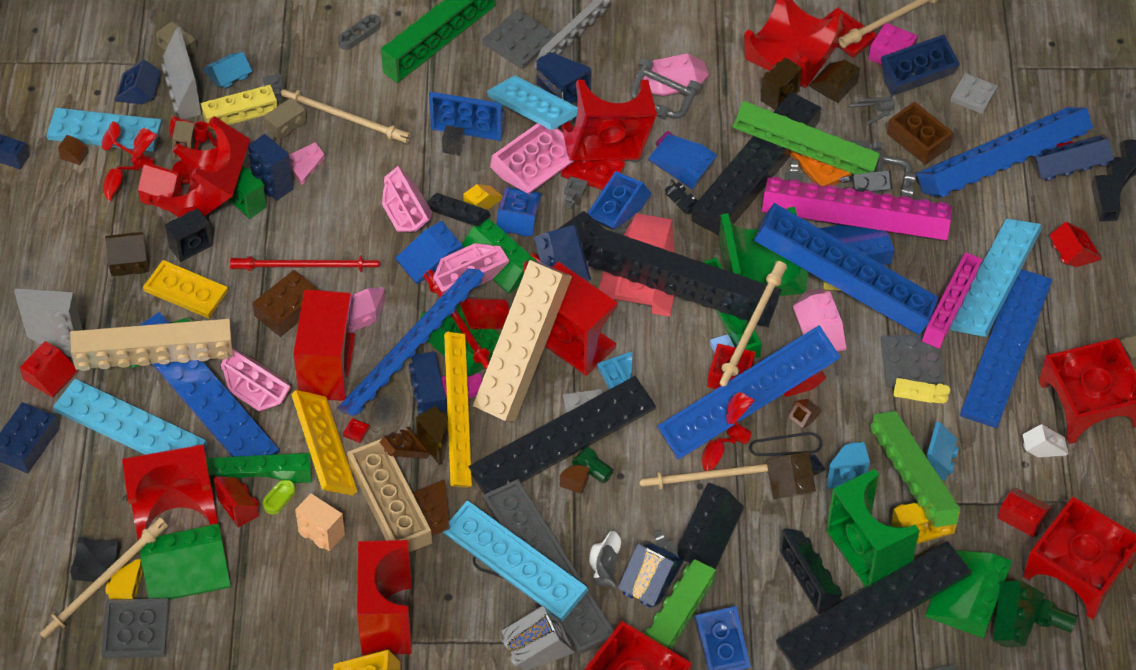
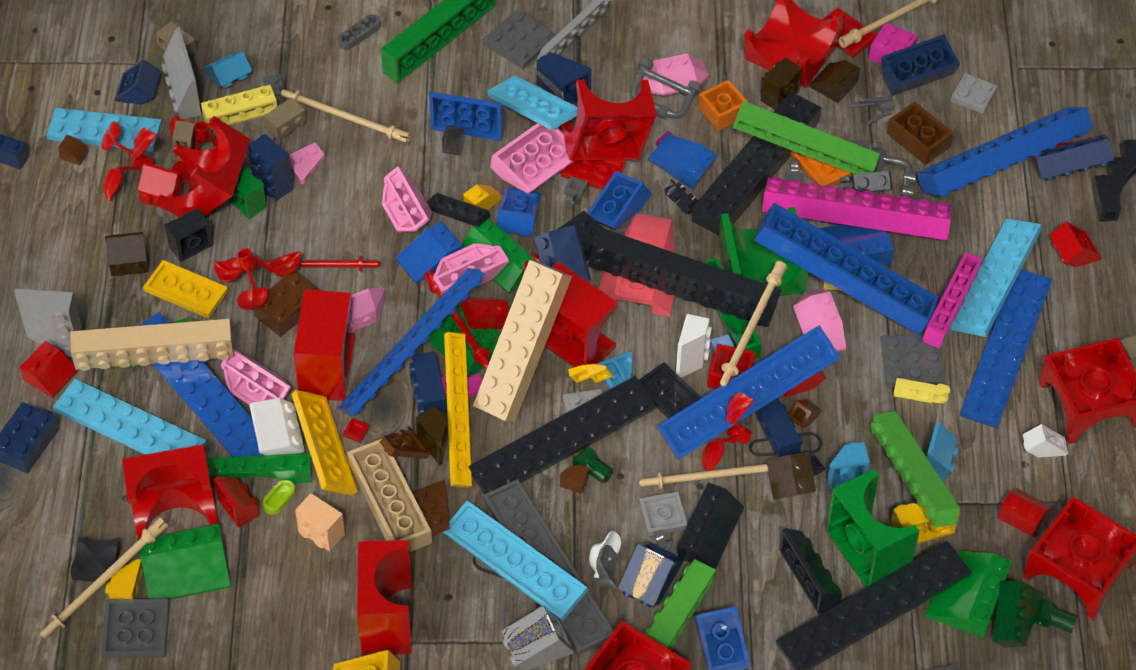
(230, 270): none -> red plant
(276, 427): none -> white slope
(593, 371): none -> yellow slope
(663, 513): none -> light grey plate
(668, 390): none -> black plate
(693, 345): none -> white slope
(721, 104): none -> orange brick
(779, 429): none -> dark blue brick

